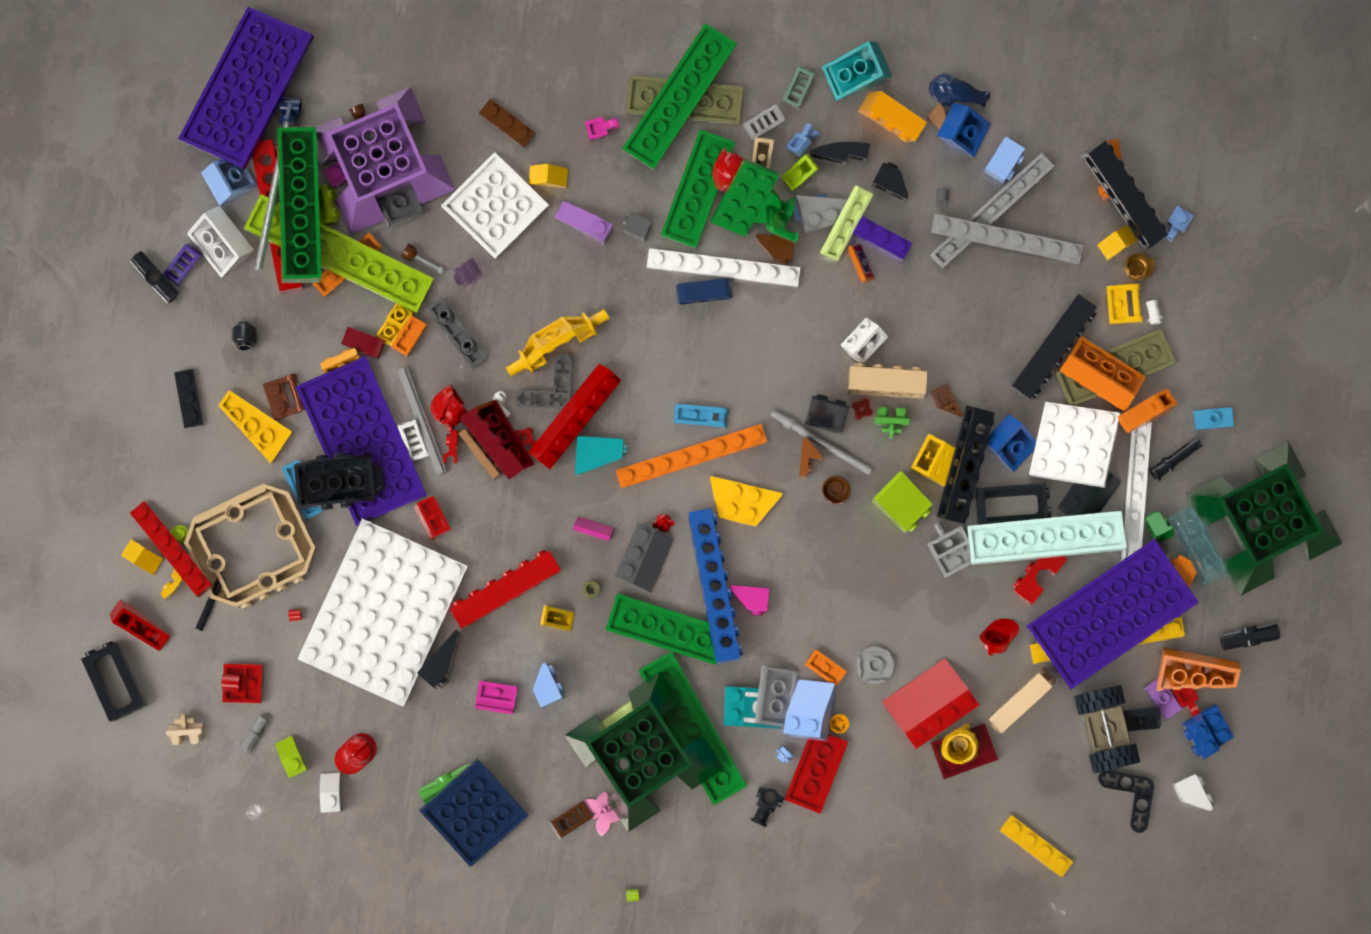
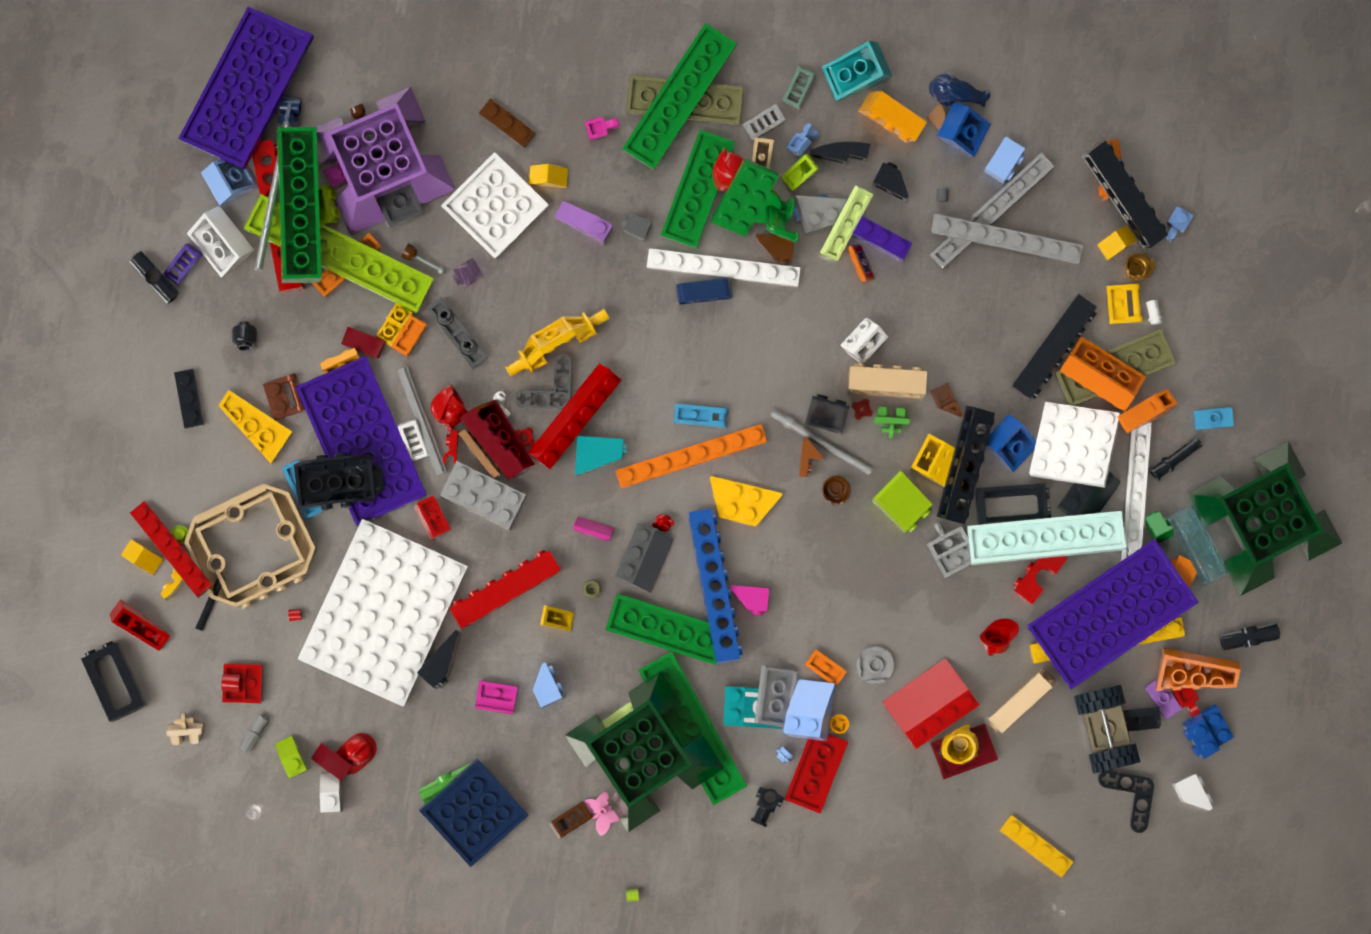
(331, 761): none -> dark red slope
(483, 495): none -> light grey brick

